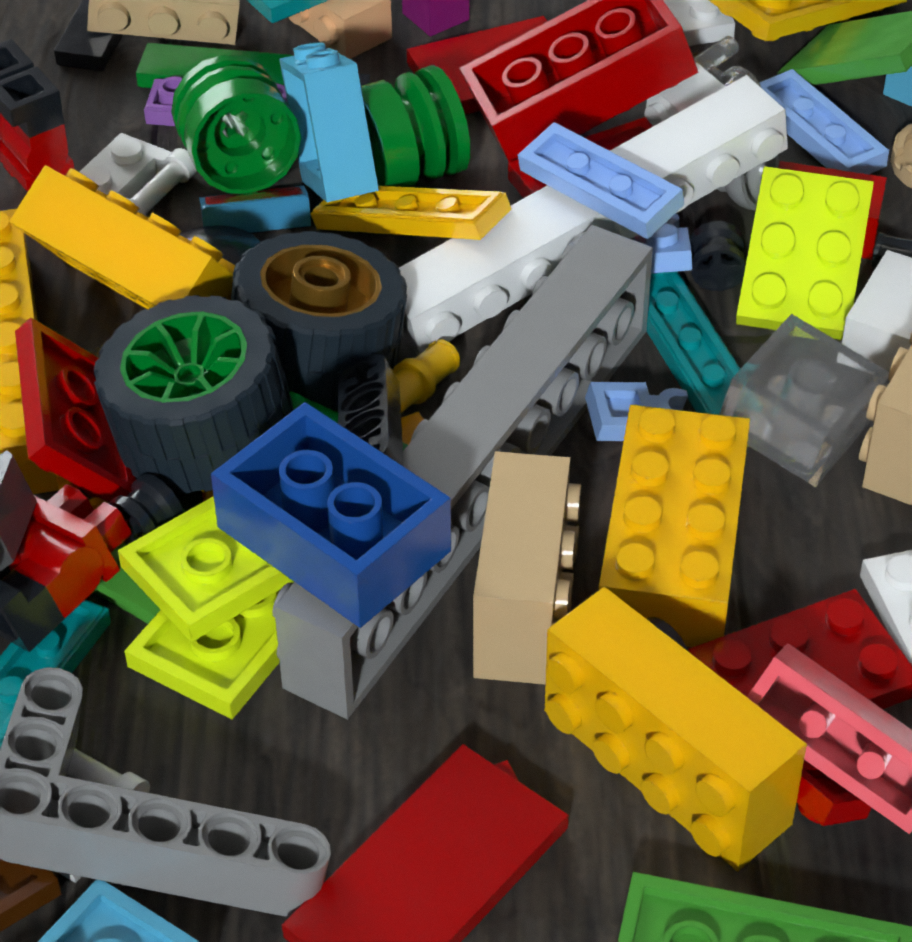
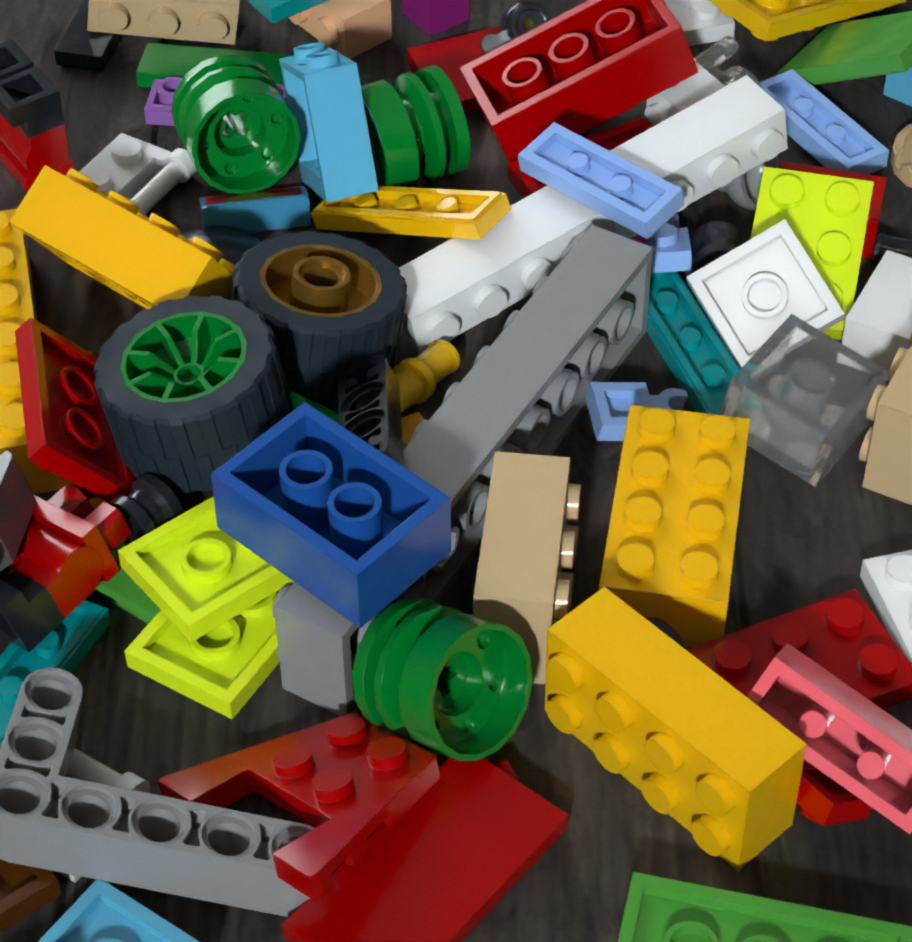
(333, 776): none -> red wing
(443, 678): none -> green wheel
(515, 22): none -> black piece
(759, 288): none -> white plate

